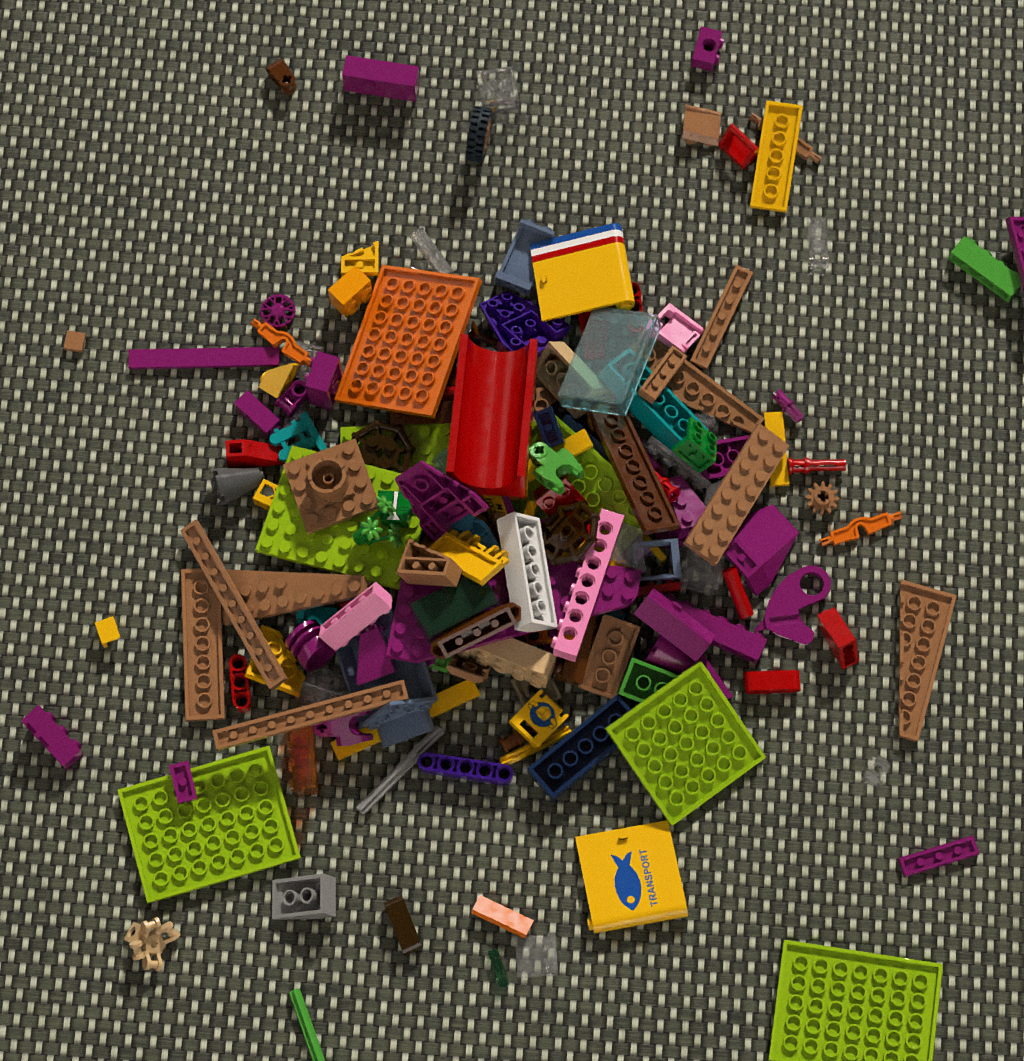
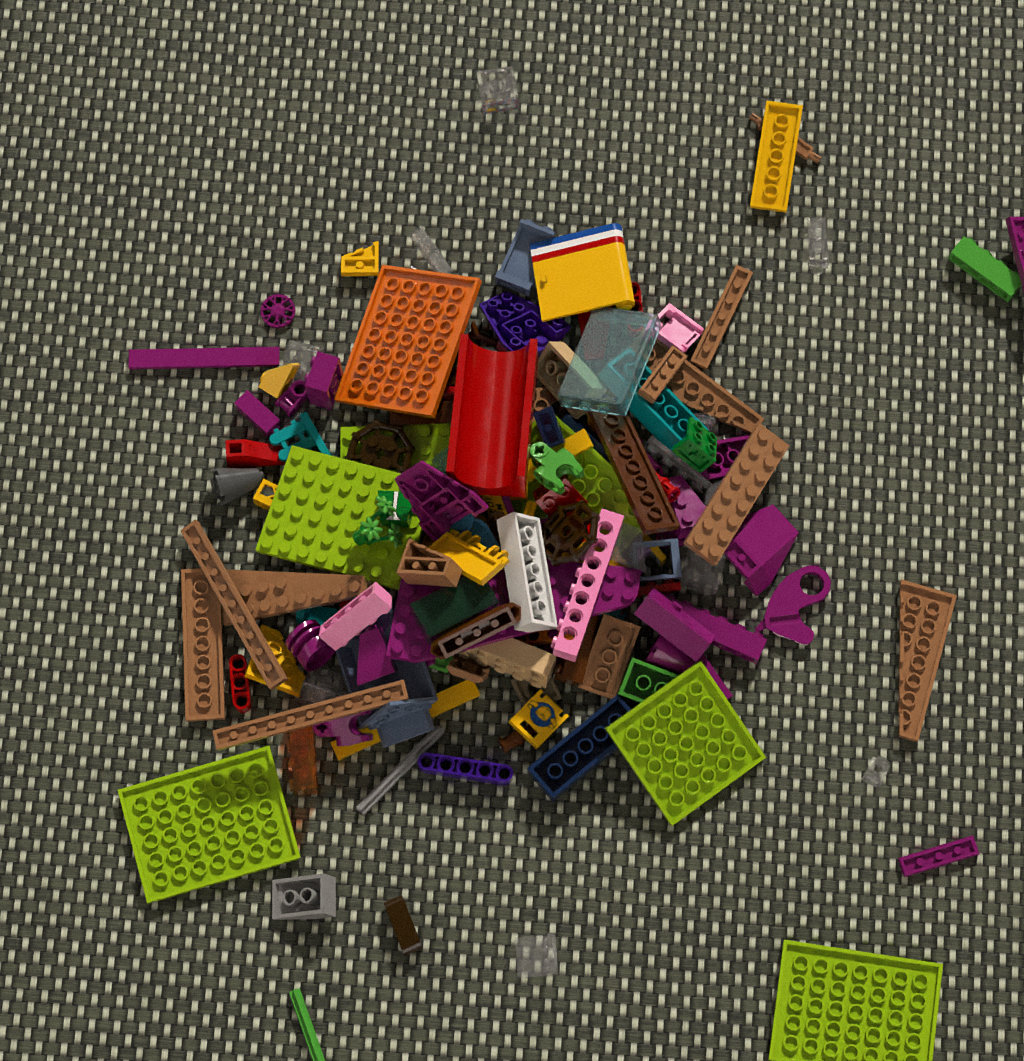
(52, 736): magenta wedge -> none
(74, 341): medium nougat tile -> none
(107, 630): yellow panel -> none
(150, 942): tan piece -> none
(183, 782): magenta plate -> none
(277, 337): orange piece -> none
(282, 76): reddish brown piece -> none
(331, 486): medium nougat piece -> none
(350, 291): light orange brick -> none
(381, 78): magenta brick -> none
(479, 134): black wheel -> none
(498, 968): clear green axle -> none
(502, 916): tile -> none
(528, 749): yellow axle -> none
(631, 878): yellow door -> none
(701, 126): medium nougat slope -> none
(707, 39): magenta brick -> none
(737, 592): red piece -> none
(738, 147): red tile -> none
(772, 682): red beam -> none
(775, 423): yellow tile -> none
(788, 406): magenta axle -> none
(794, 465): red pin -> none
(828, 496): medium nougat gear -> none
(838, 638): red slope -> none
(851, 532): orange piece -> none

